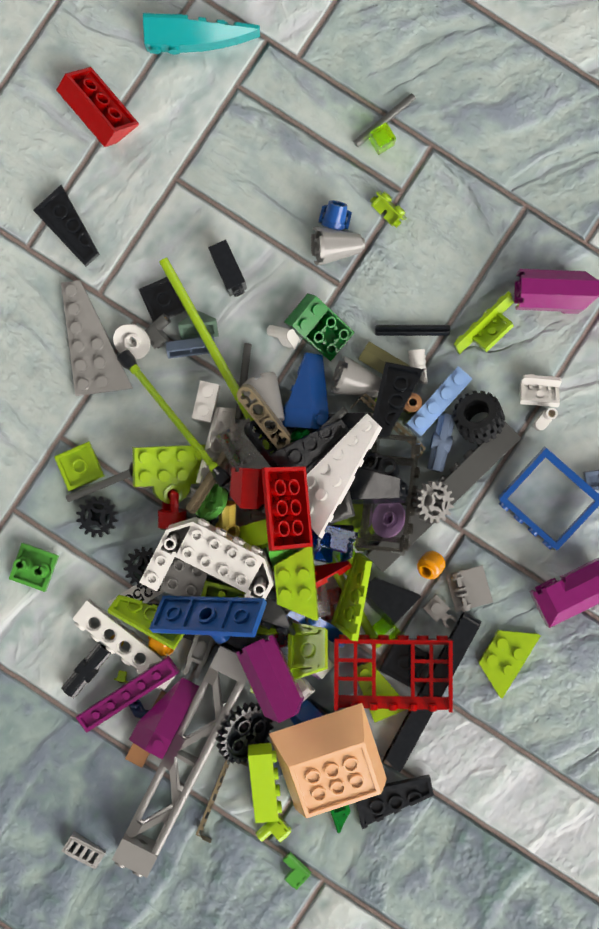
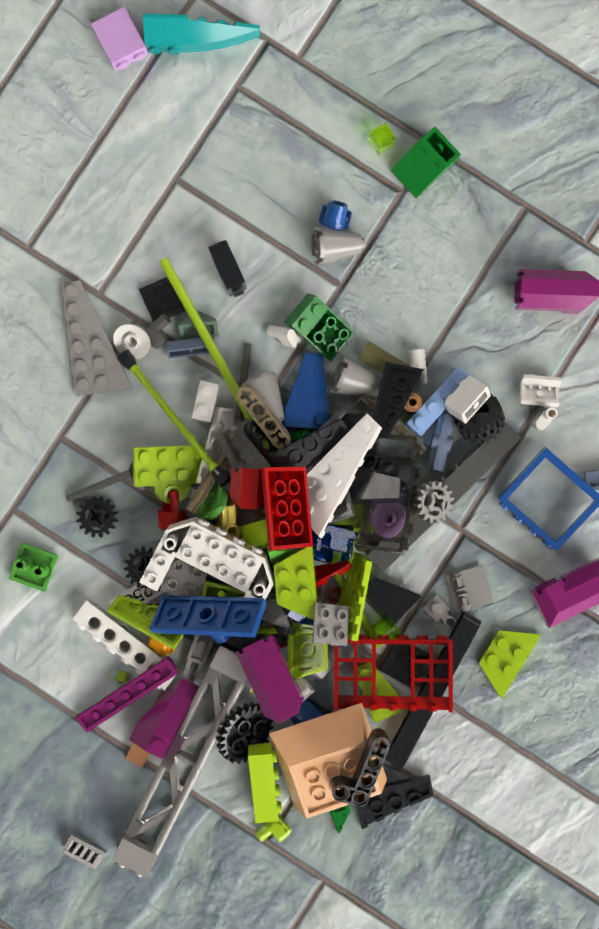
(65, 222): black wing -> none
(79, 466): lime tile -> none
(86, 670): black piece -> none
(96, 106): red slope -> none
(119, 39): none -> lavender brick
(138, 709): dark blue arm -> none
(218, 783): dark tan piece -> none
(298, 872): bright green piece -> none
(330, 624): none -> light grey hinge
(364, 767): none -> black beam
(383, 203): lime hinge -> none
(386, 118): dark grey bar -> none
(412, 330): black axle -> none
(426, 162): none -> green slope
(431, 565): light orange head -> none
(467, 399): none -> white brick
(489, 327): lime bracket -> none

